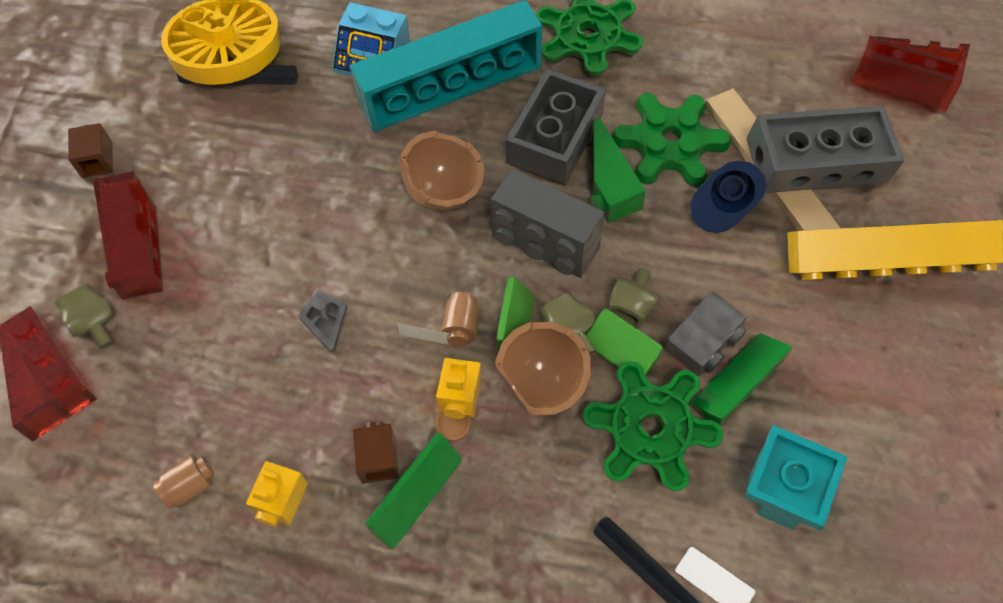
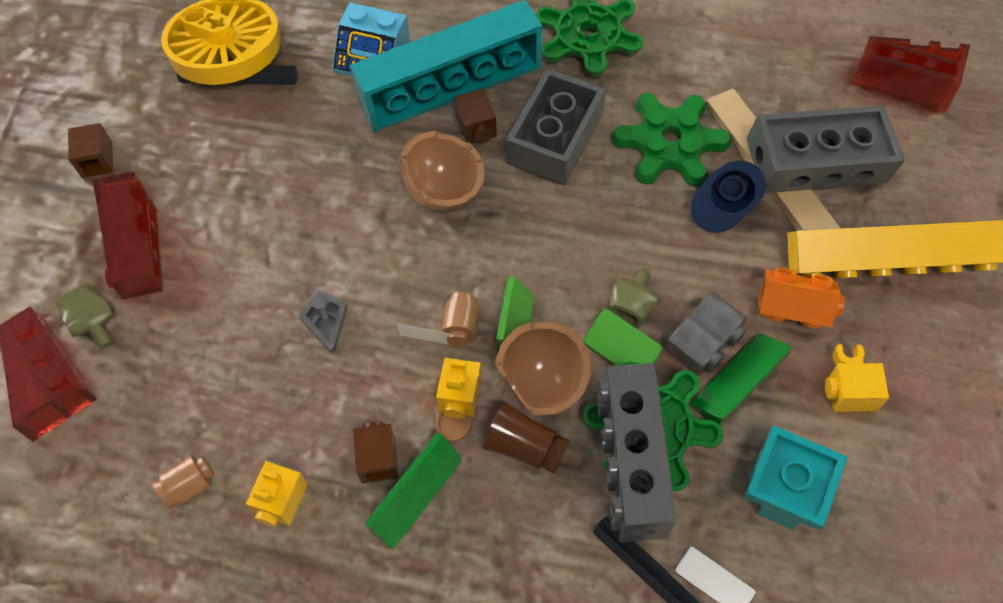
(475, 116): none -> reddish brown brick
(525, 439): none -> reddish brown plant
(546, 223): dark grey brick -> none
(570, 313): olive piece -> none
(614, 183): green slope -> none
(637, 453): none -> dark grey brick
(799, 298): none -> orange brick
(856, 384): none -> yellow brick

